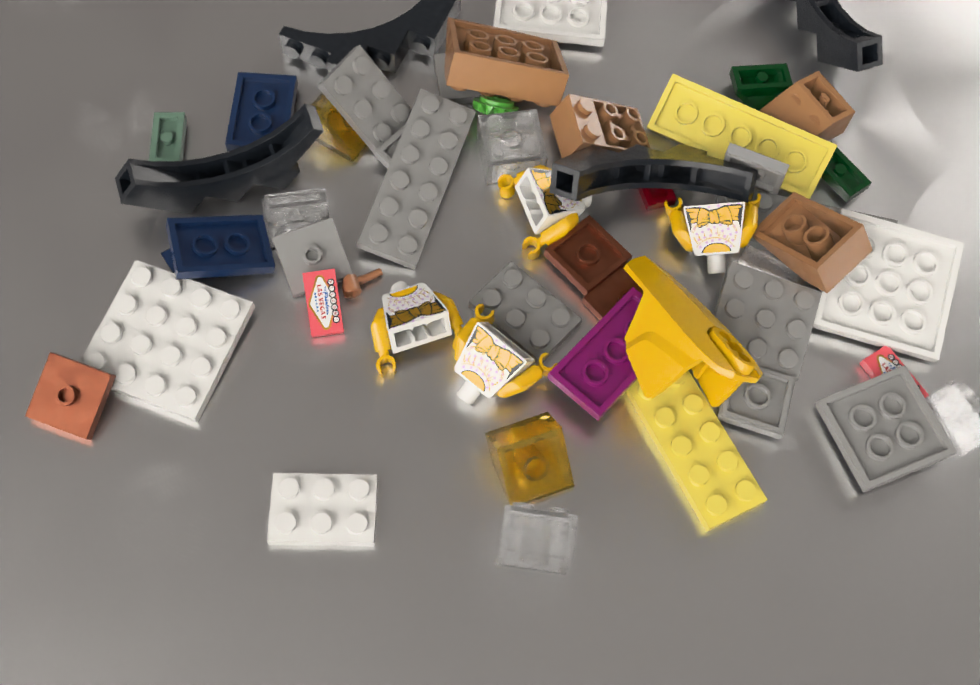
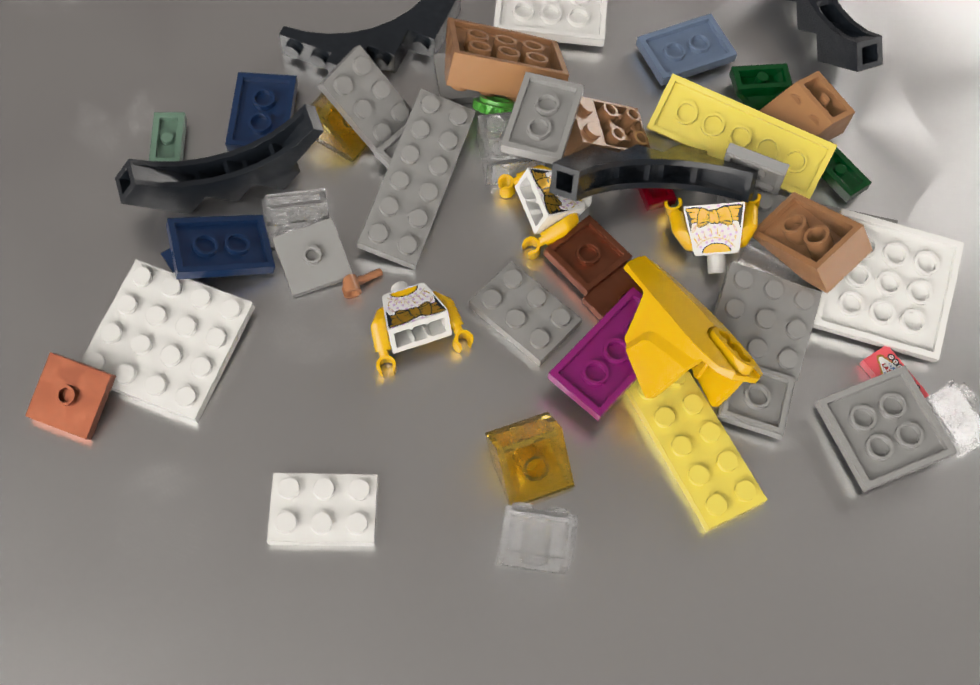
(323, 303): tile -> none
(493, 361): torso -> none
(542, 118): none -> light grey plate
(686, 48): none -> sand blue plate

